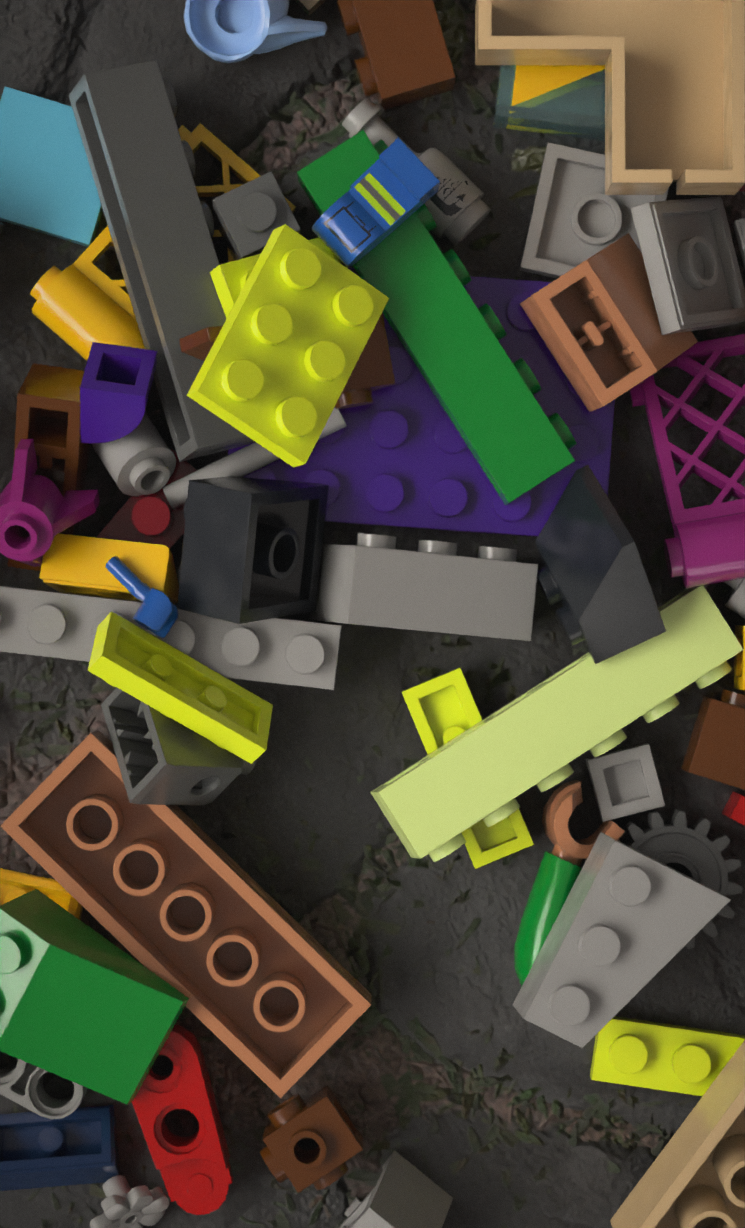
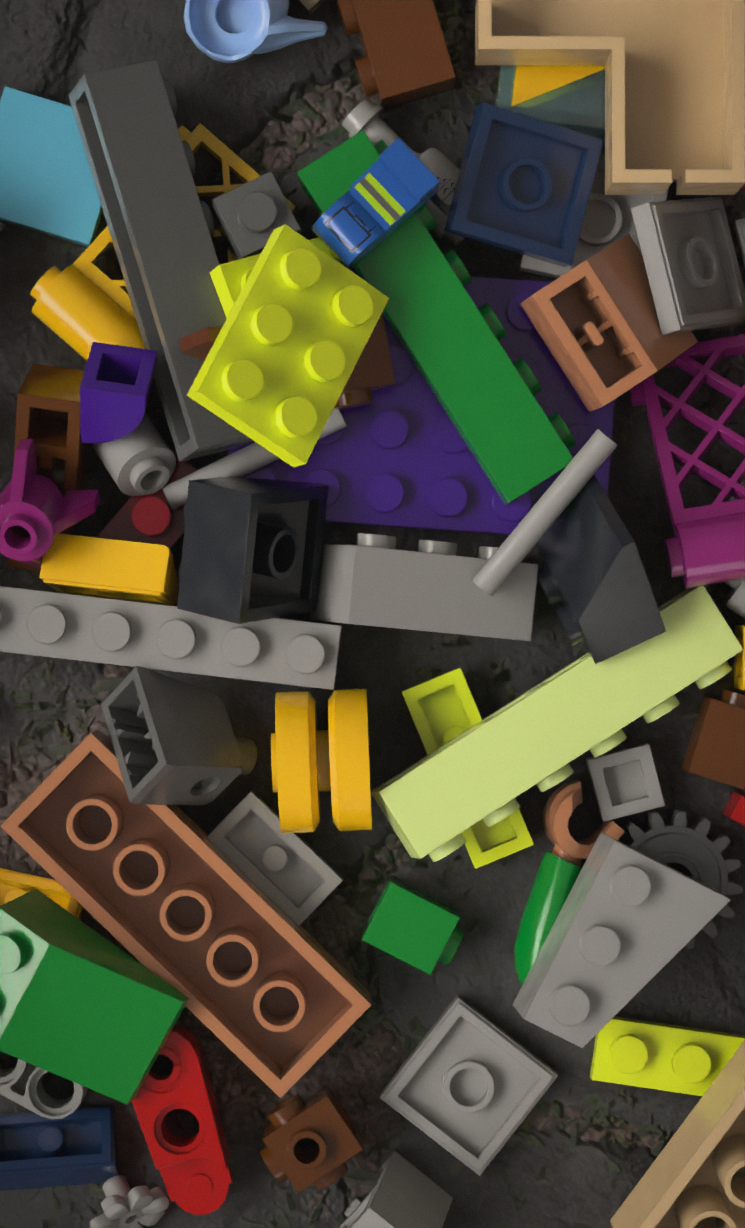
(156, 611): blue hand -> none
(180, 687): neon yellow plate -> none
(275, 861): none -> light grey plate
(321, 760): none -> yellow wheel
(413, 927): none -> green brick
(468, 1085): none -> light grey tile
(524, 185): none -> dark blue plate
(544, 512): none -> light grey bar

